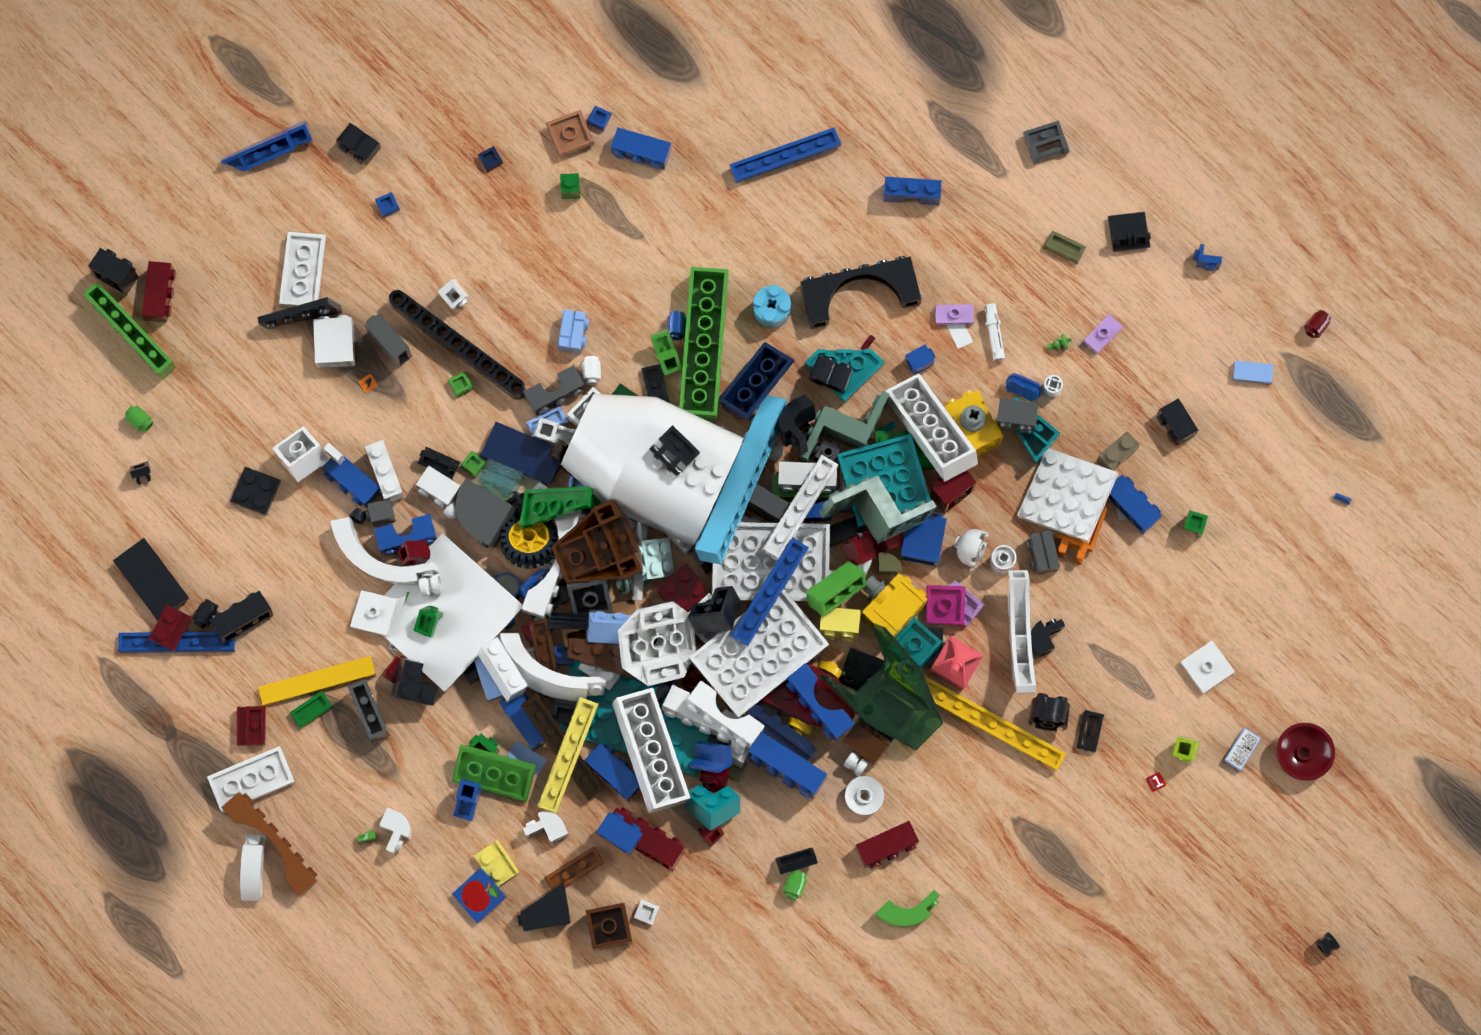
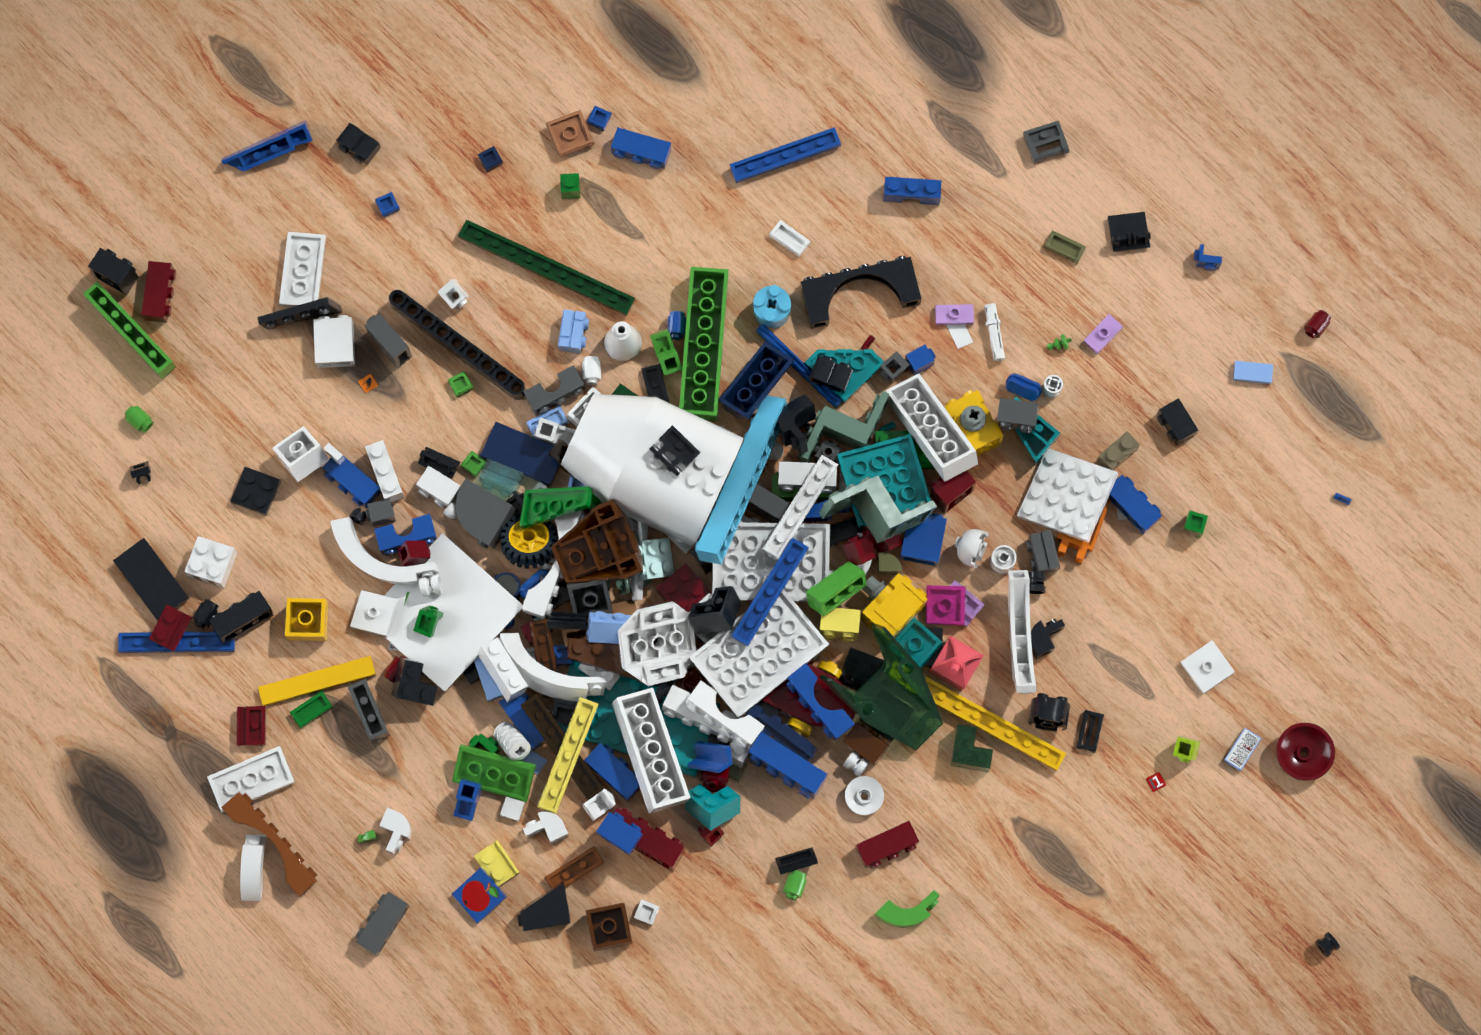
(210, 562): none -> white brick
(306, 619): none -> yellow brick
(382, 923): none -> dark grey brick
(511, 741): none -> white piece
(512, 809): none -> white tile
(546, 267): none -> dark green plate
(599, 804): none -> white bracket
(622, 342): none -> white cone
(789, 238): none -> white tile
(798, 365): none -> blue axle
(895, 361): none -> dark grey brick
(966, 754): none -> clear green brick
(1036, 583): none -> black wheel

